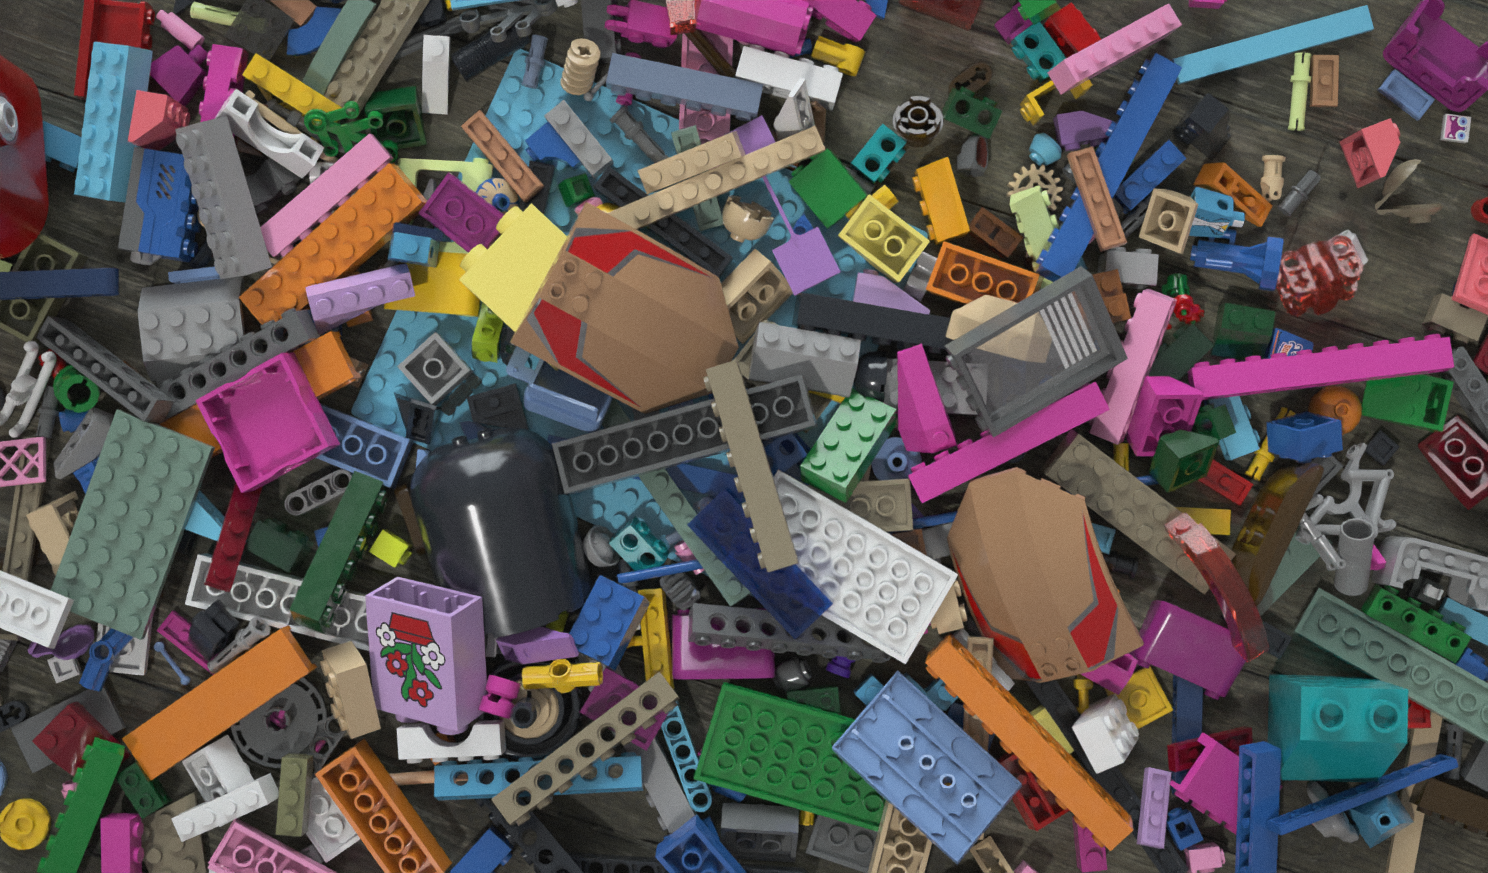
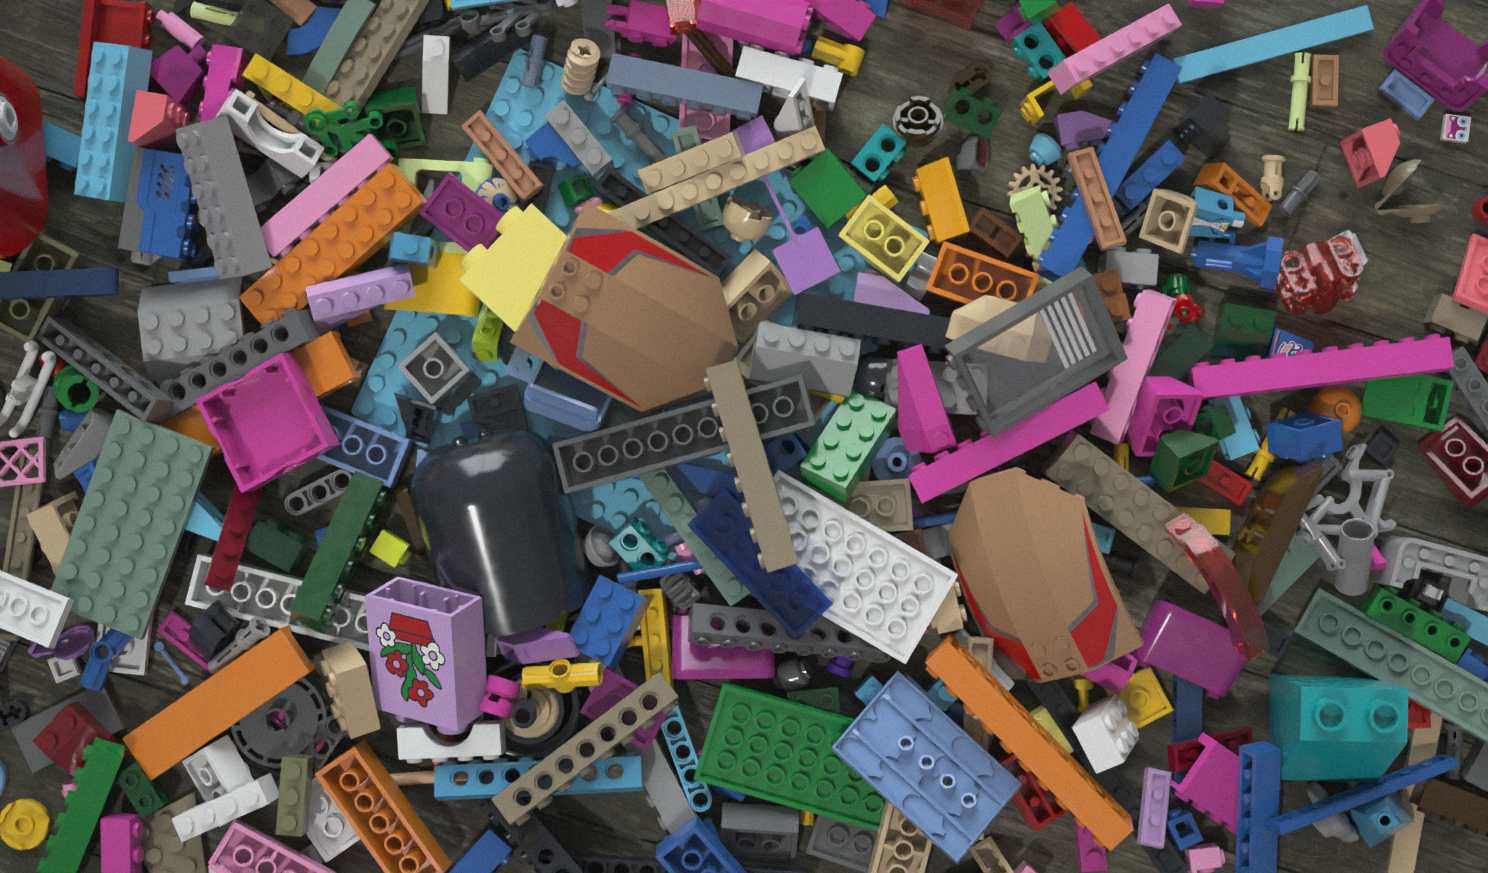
(418, 231): dark blue tile -> none

